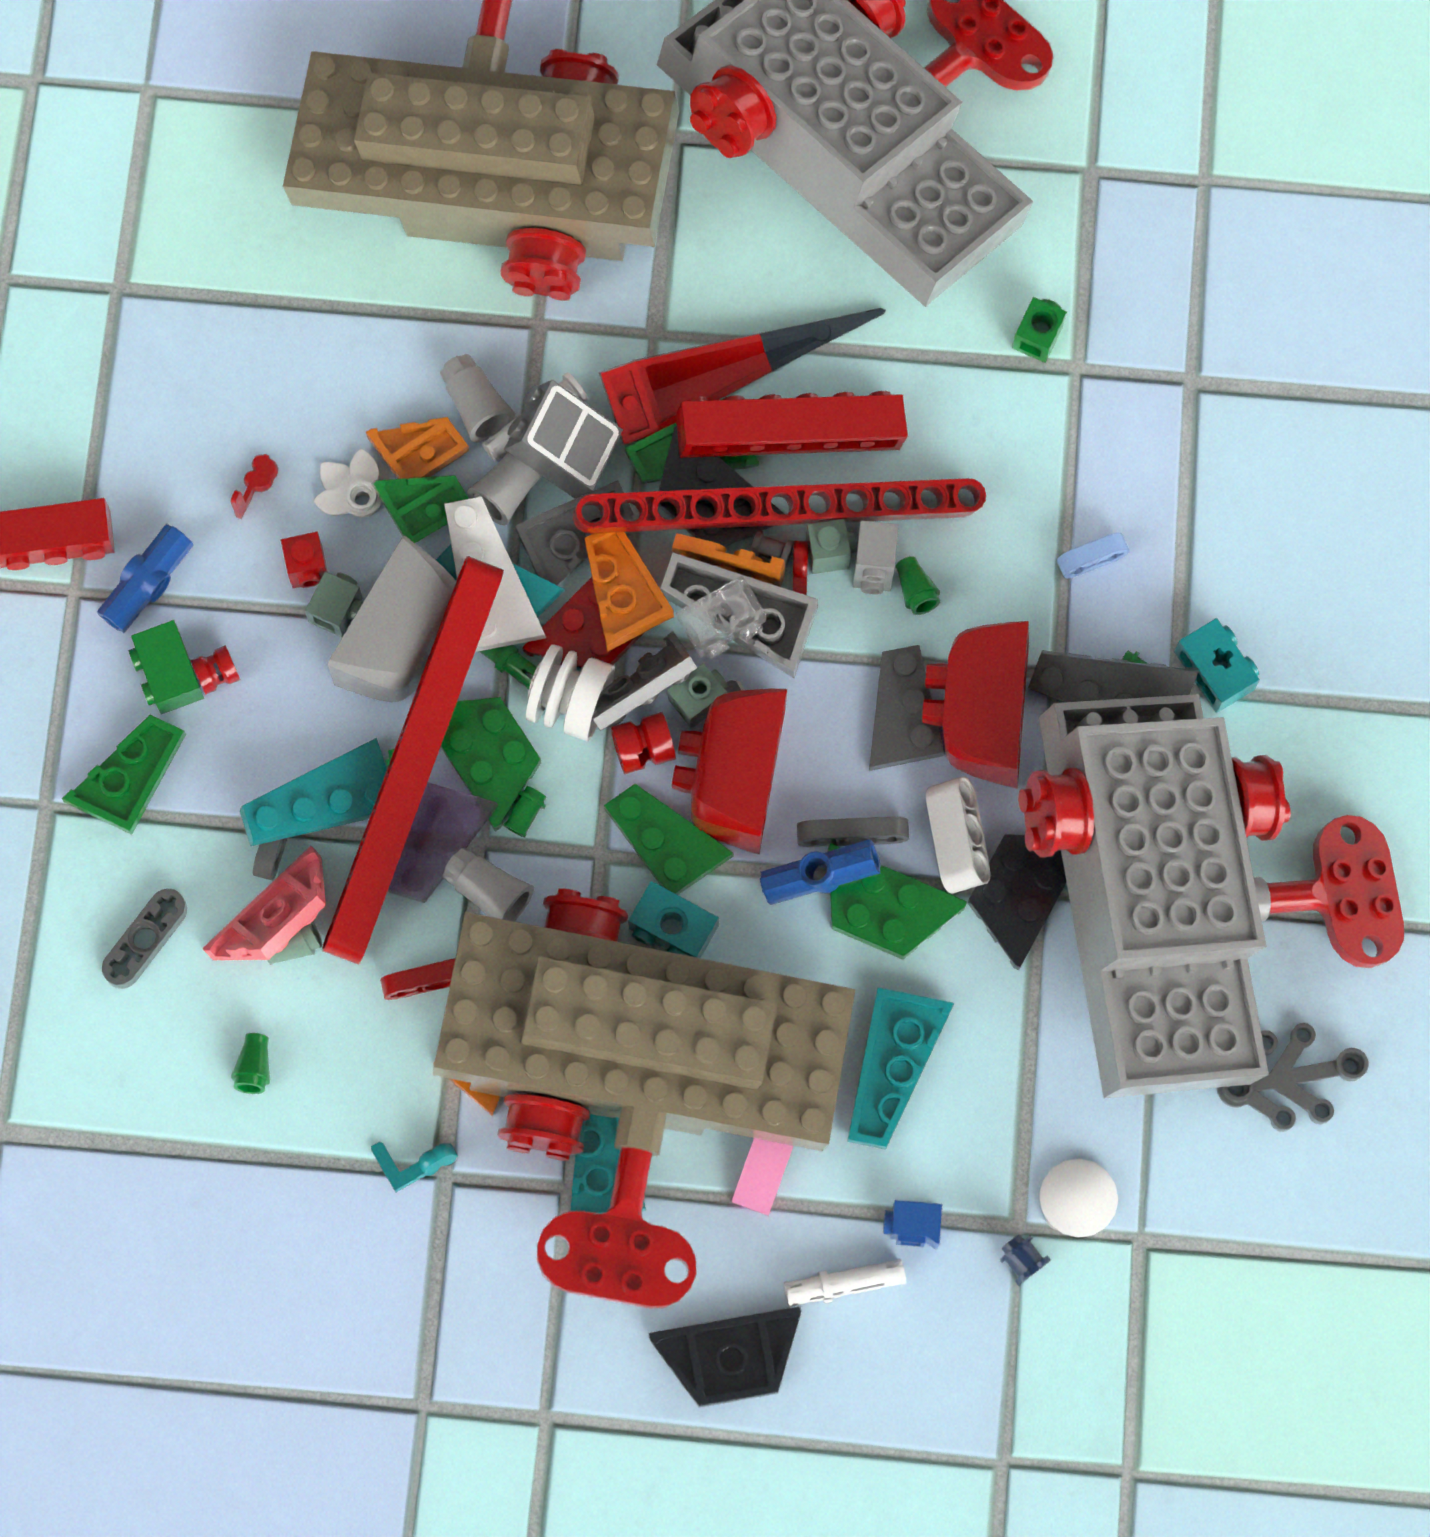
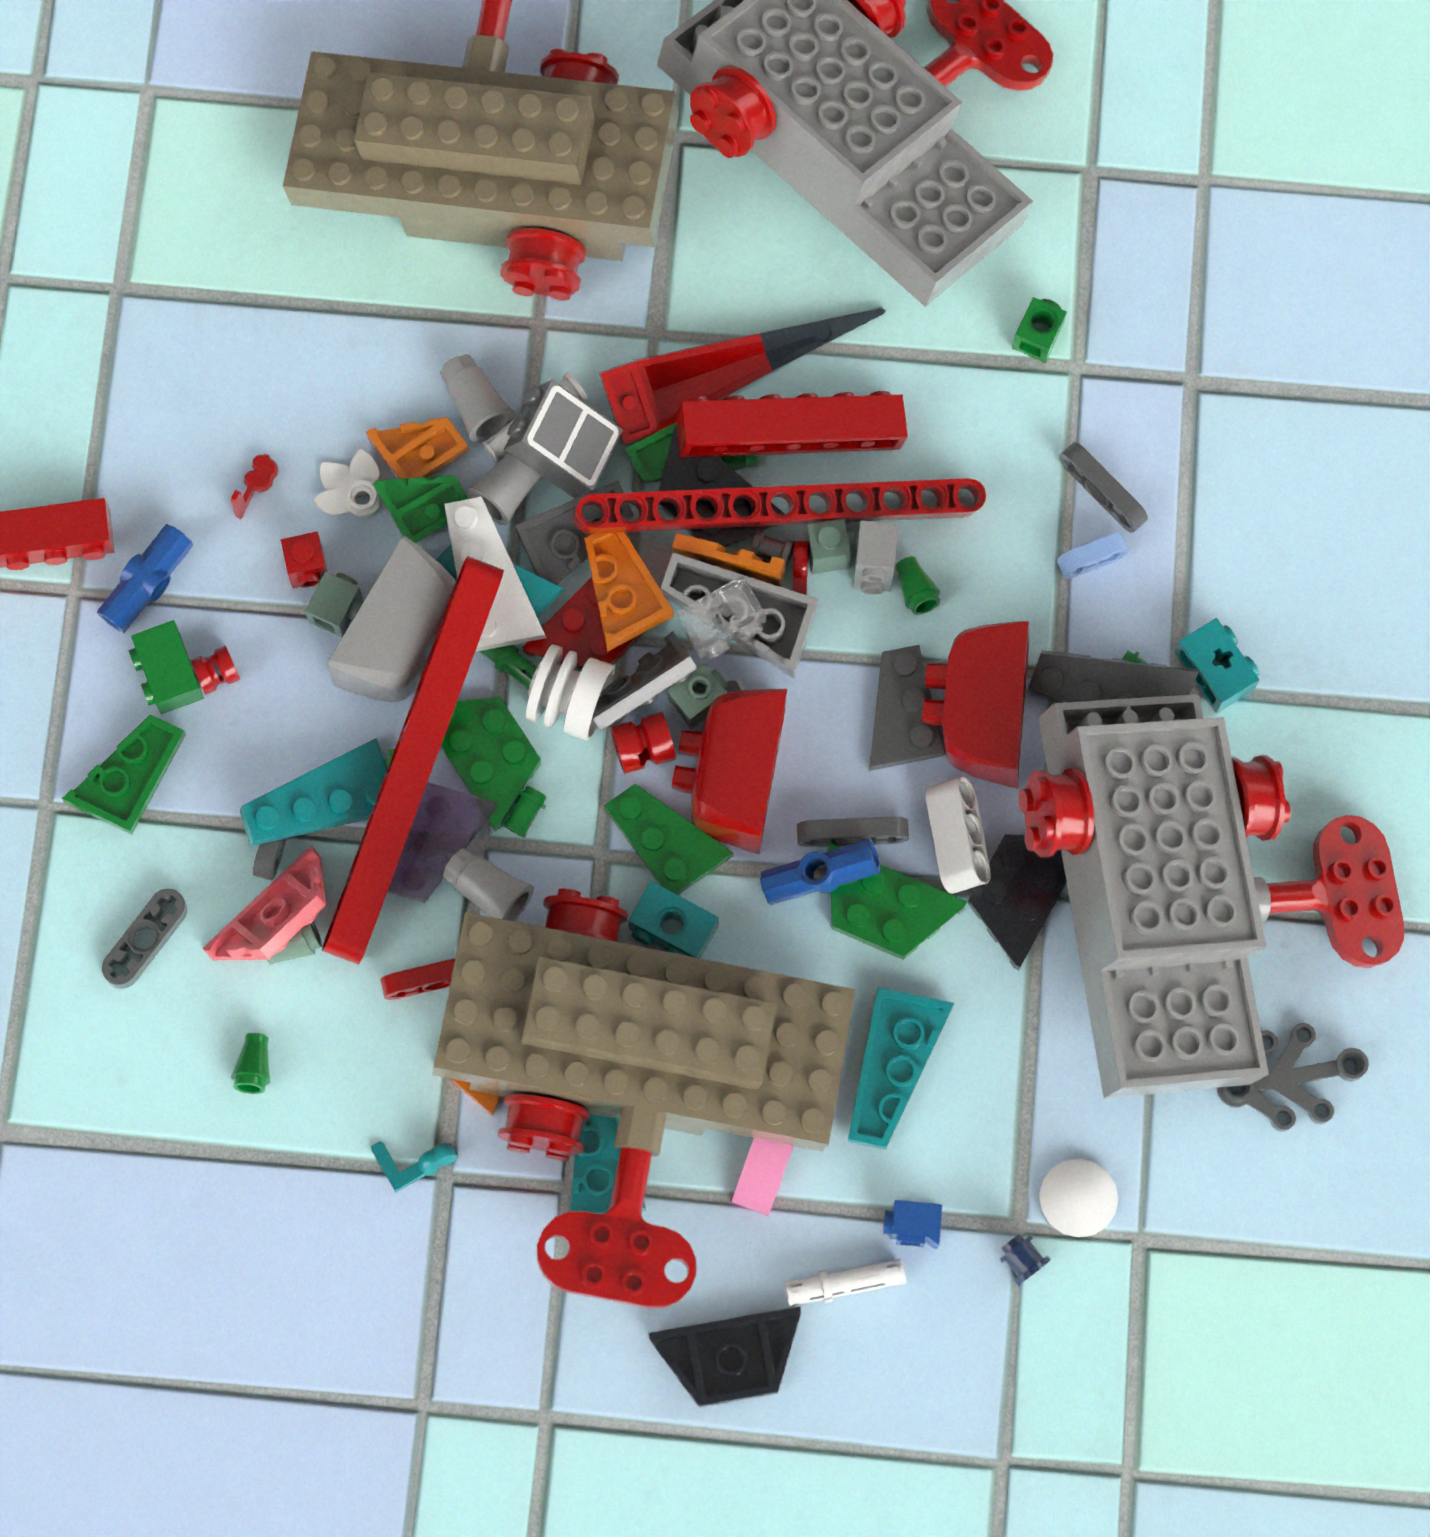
(1103, 487): none -> dark grey beam

